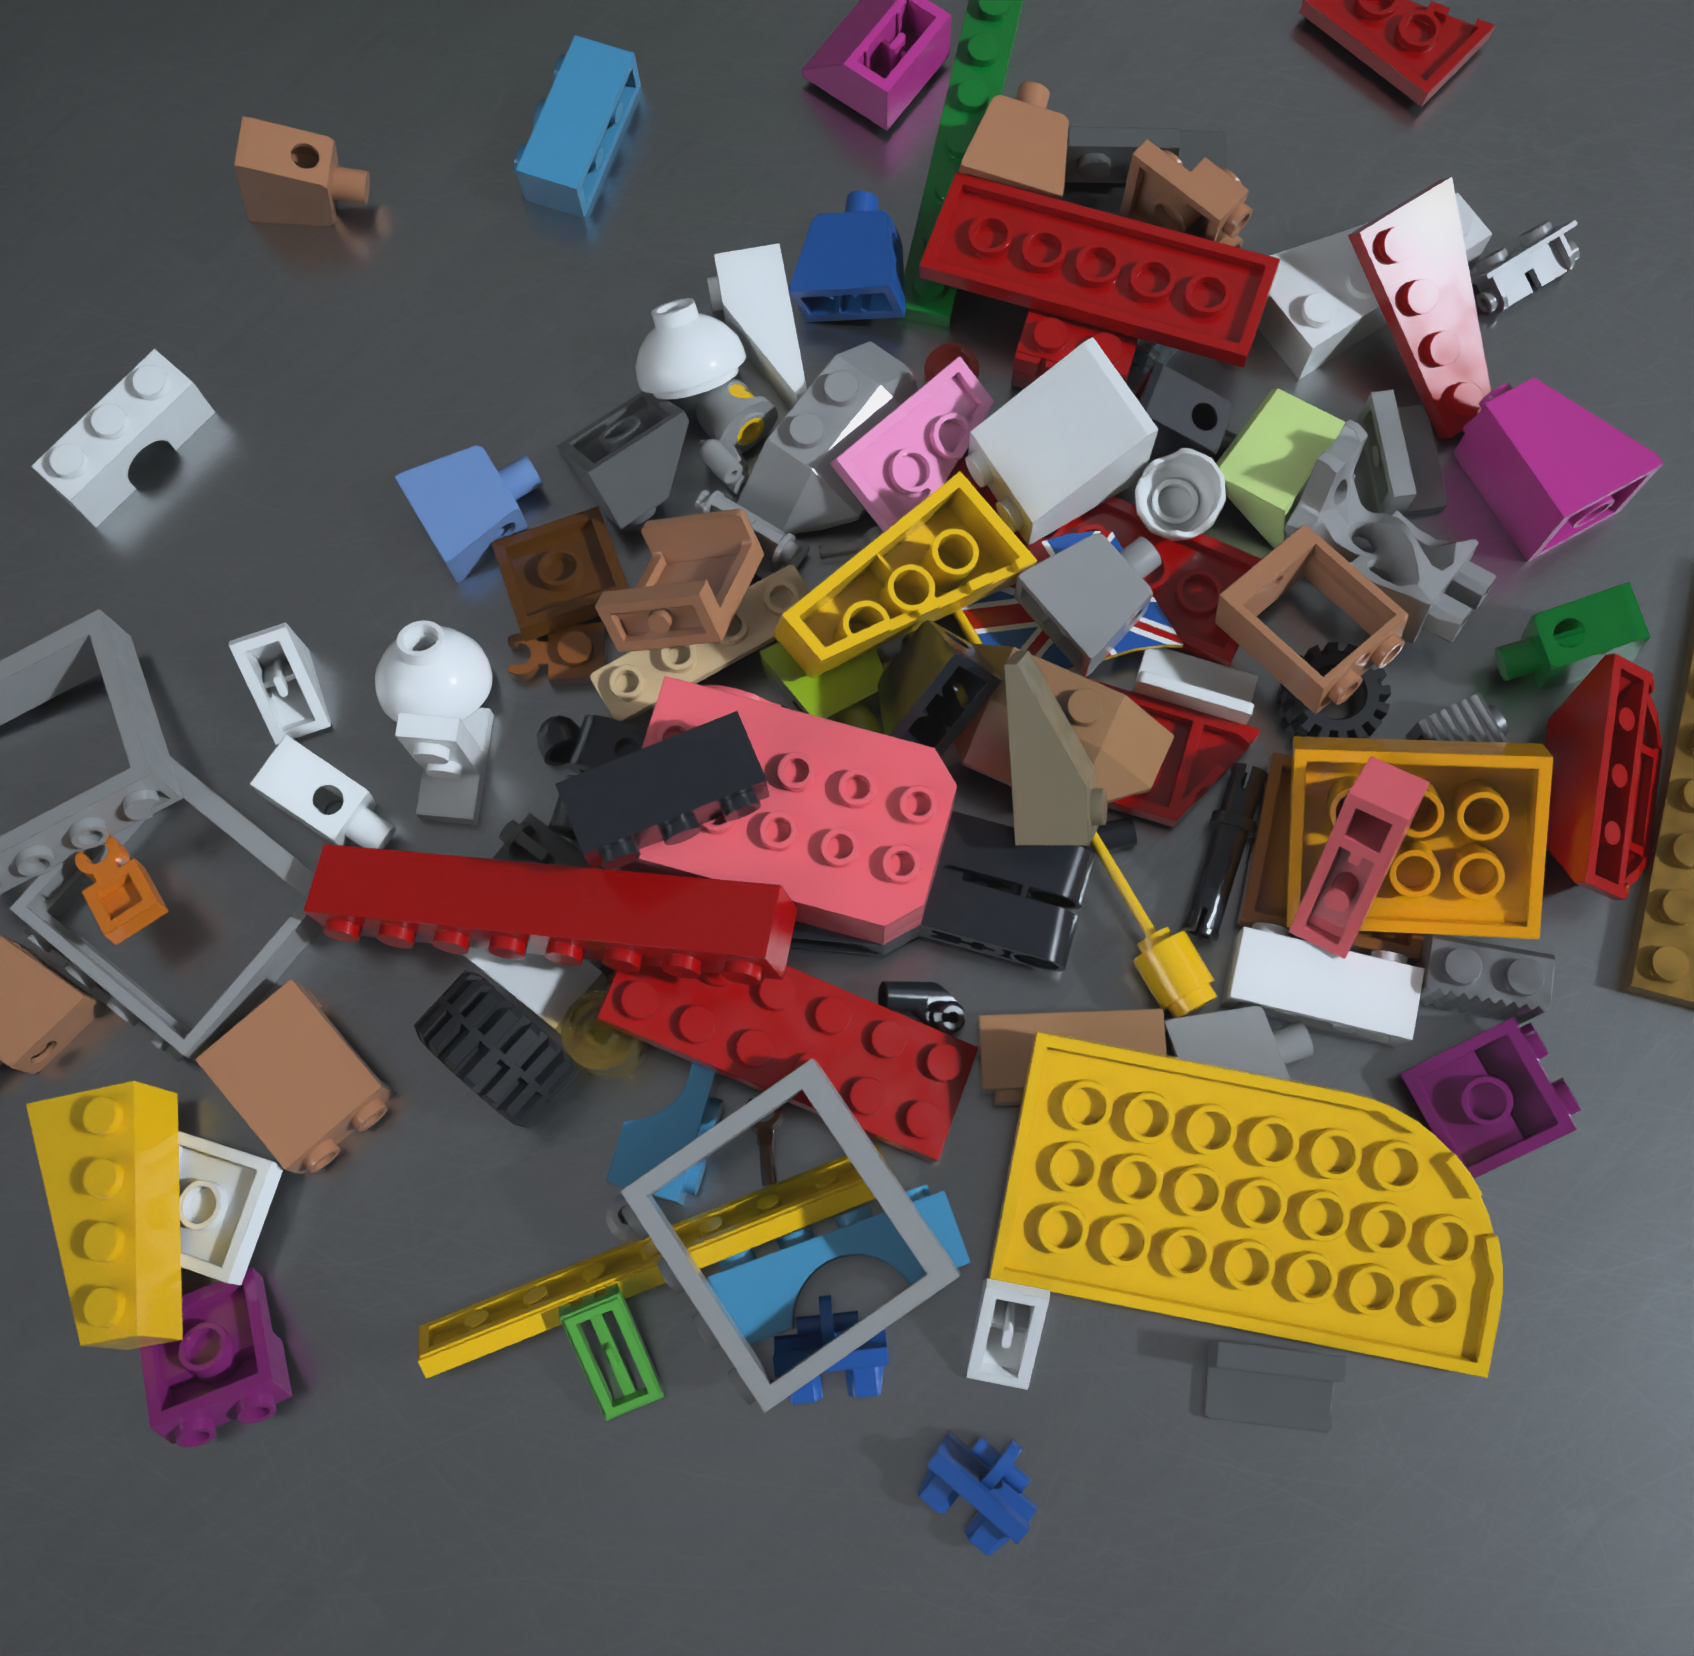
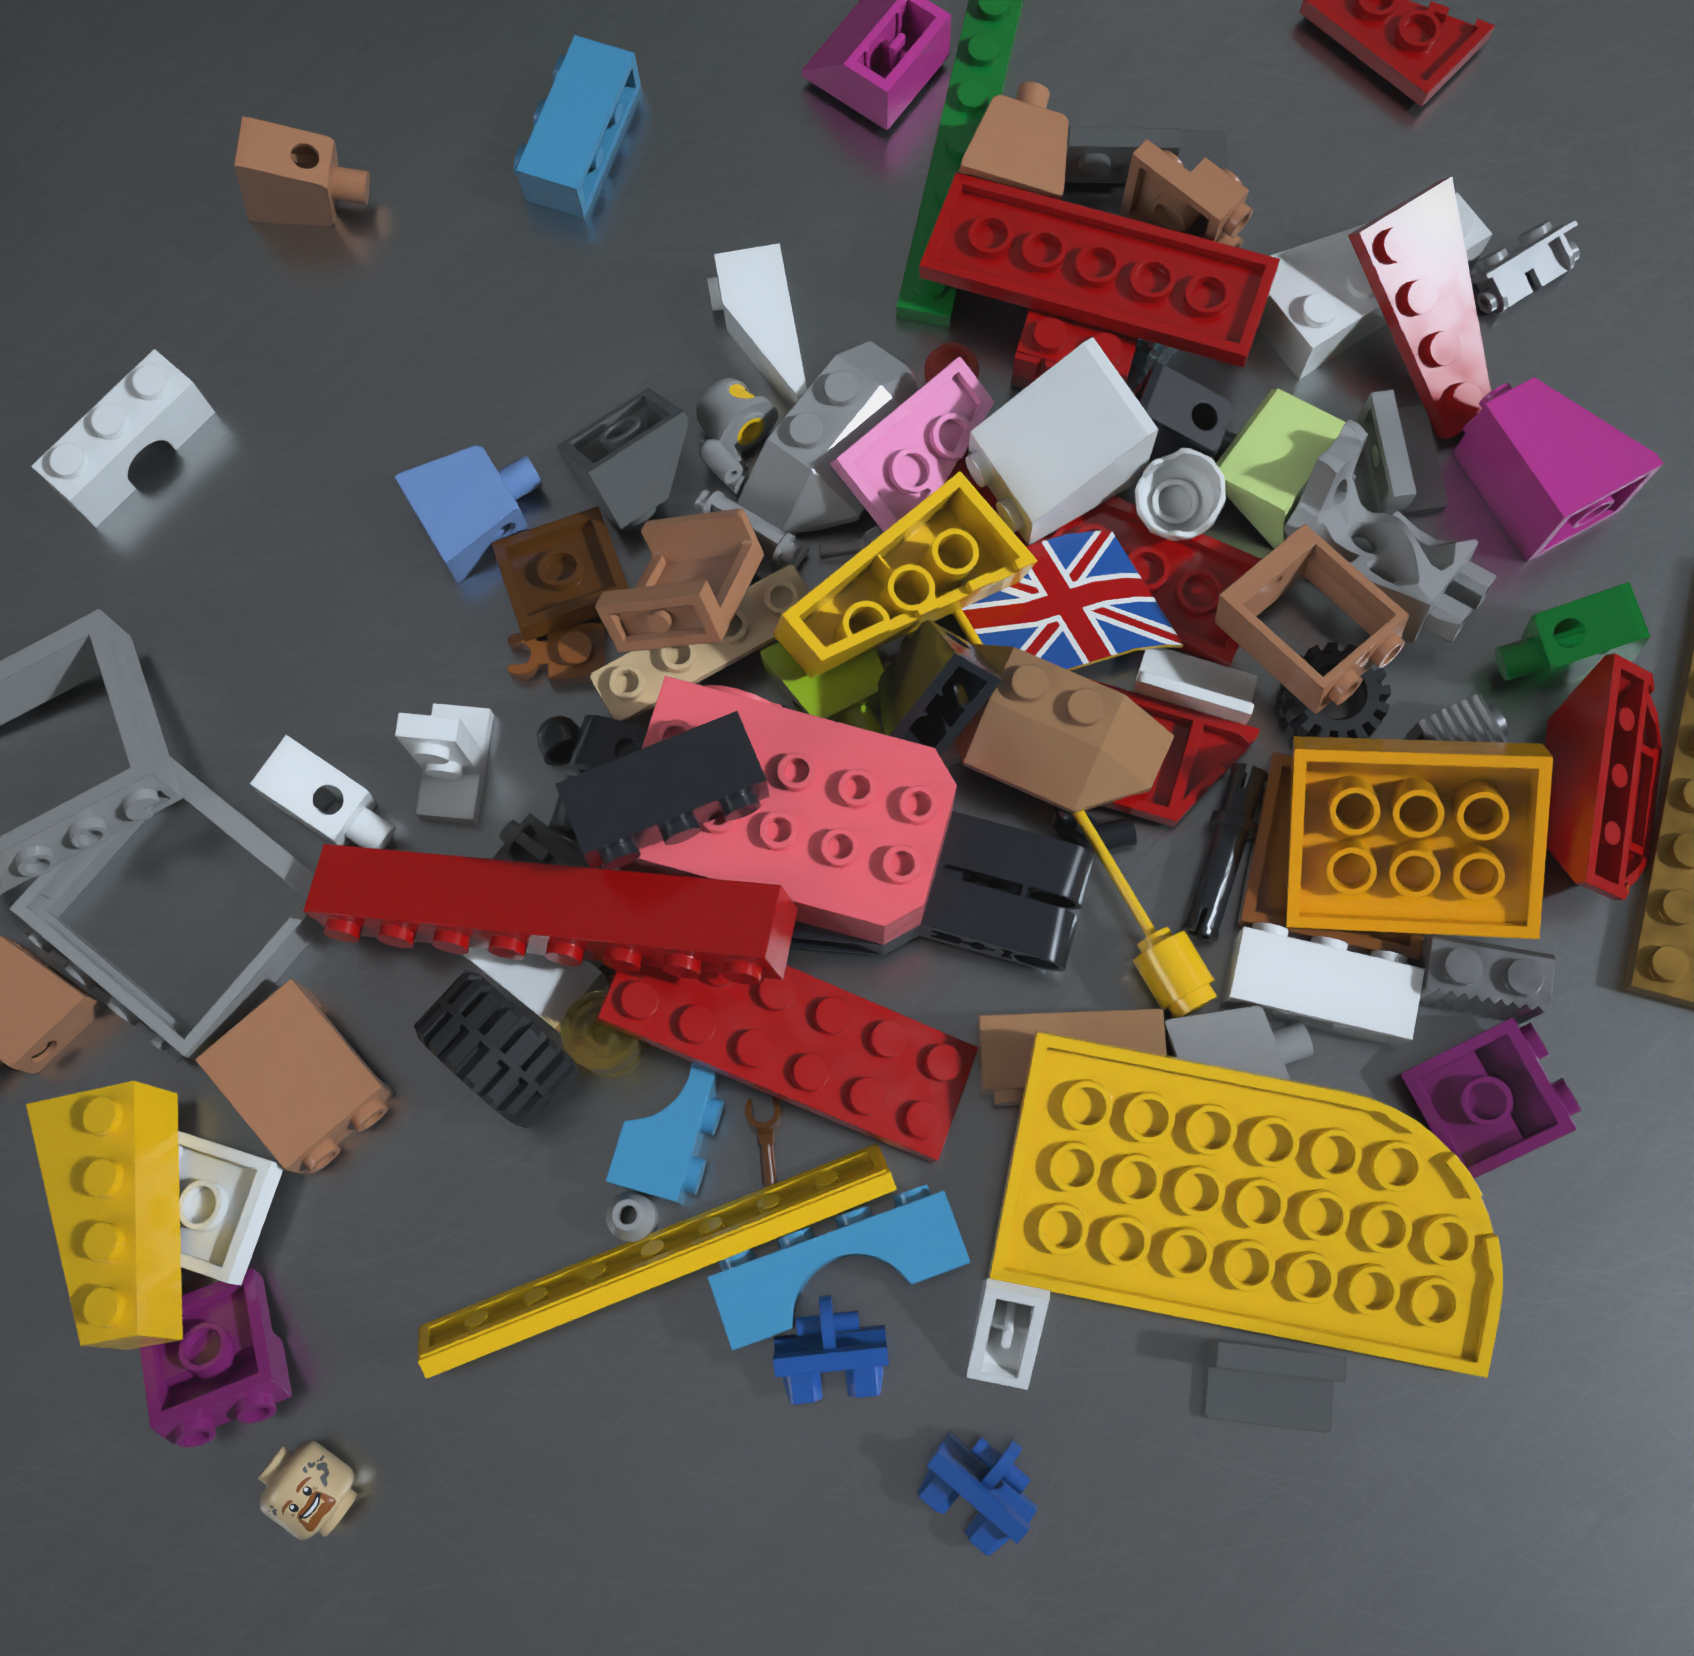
(122, 893): orange plate -> none
(282, 681): white slope -> none
(306, 1490): none -> tan head
(432, 673): white piece -> none
(594, 1309): bright green tile -> none
(683, 1273): light grey window -> none
(686, 352): white piece -> none
(851, 265): blue torso -> none
(924, 1000): black arm -> none
(1049, 767): dark tan slope -> none
(1089, 596): light grey torso -> none
(1358, 855): coral slope -> none

